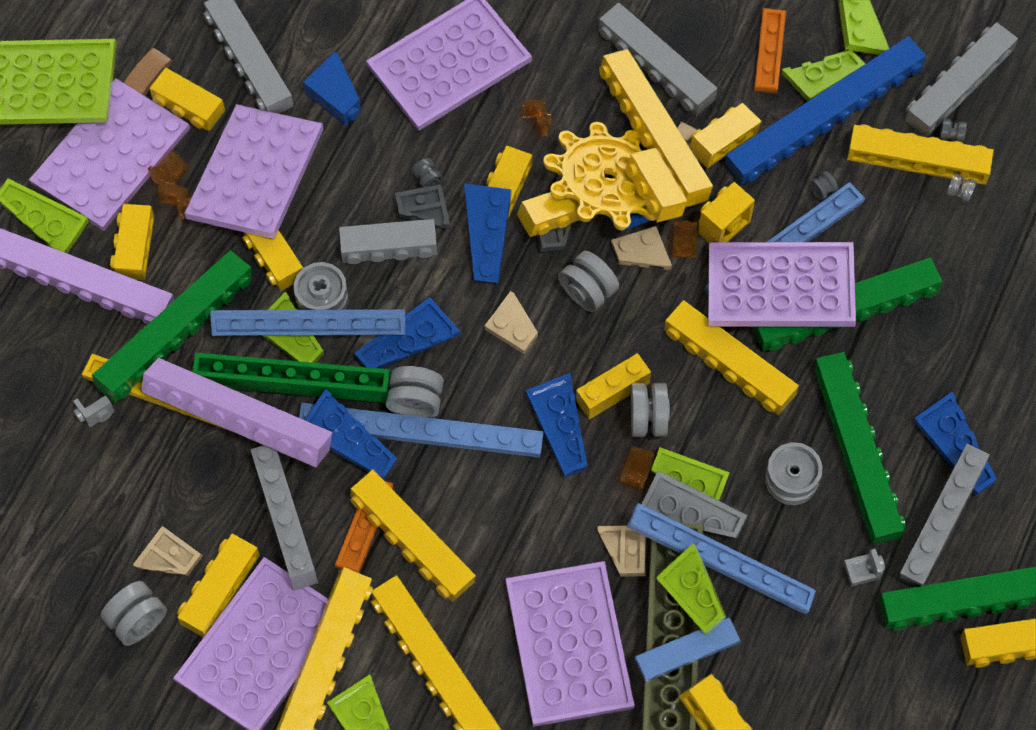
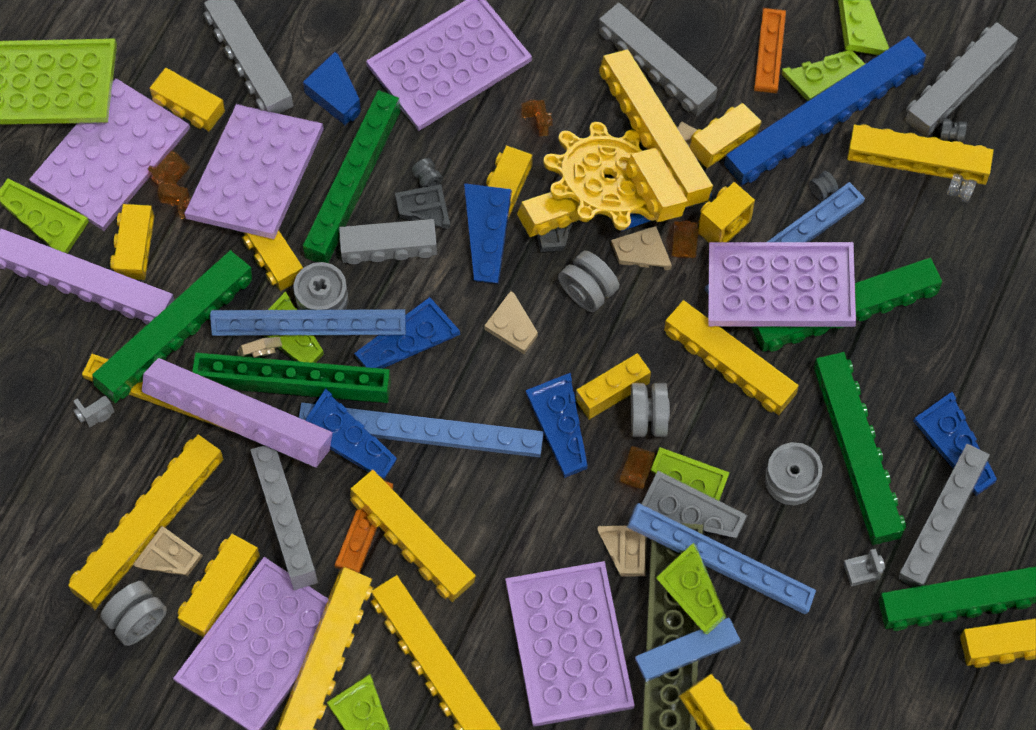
(138, 527): none -> yellow brick
(147, 71): medium nougat slope -> none
(260, 347): none -> tan wing
(352, 177): none -> green brick
(415, 391): light grey wheel -> none

